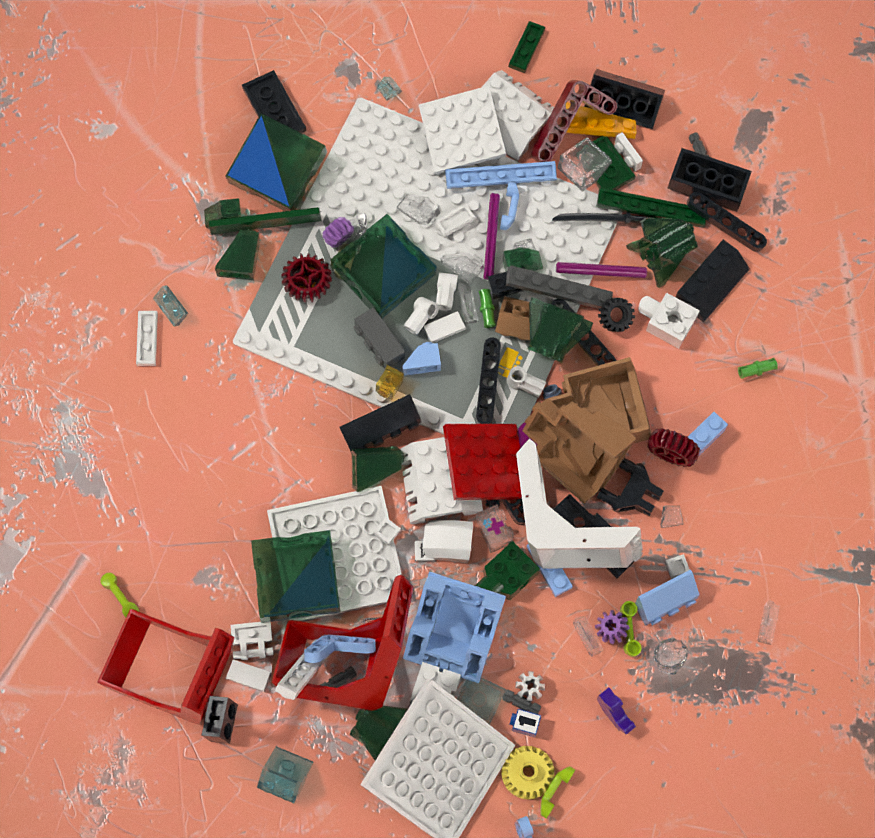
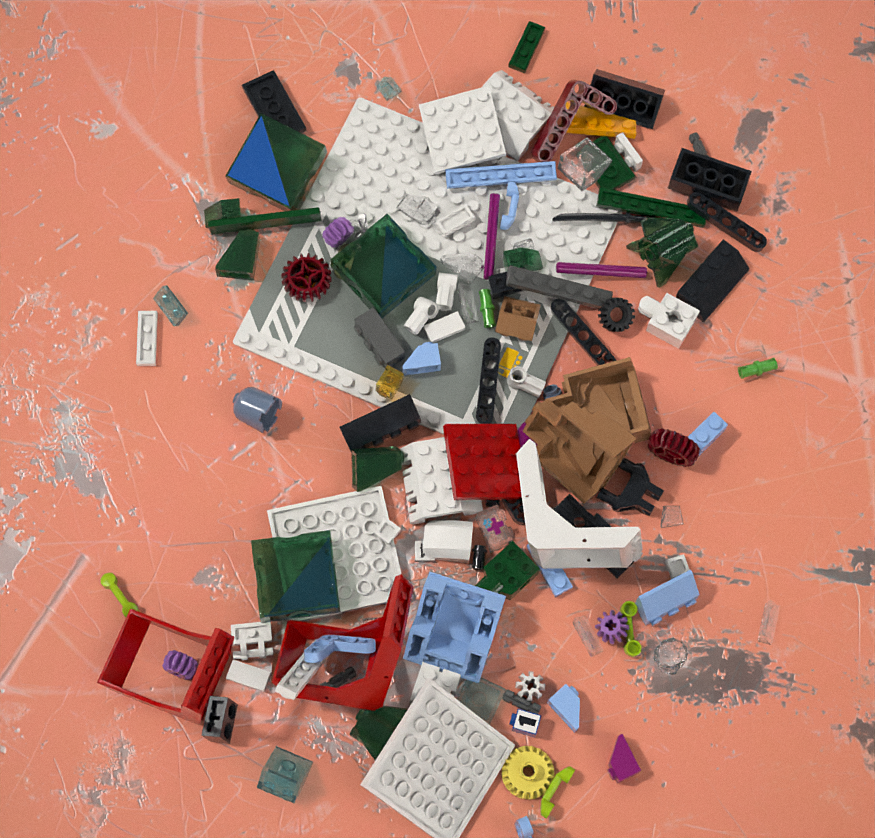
(180, 664): none -> medium lavender gear
(256, 408): none -> sand blue cylinder
(479, 557): none -> black pin
(554, 329): clear green brick -> none
(567, 706): none -> light blue slope
(613, 709): dark purple piece -> none
(622, 761): none -> magenta slope

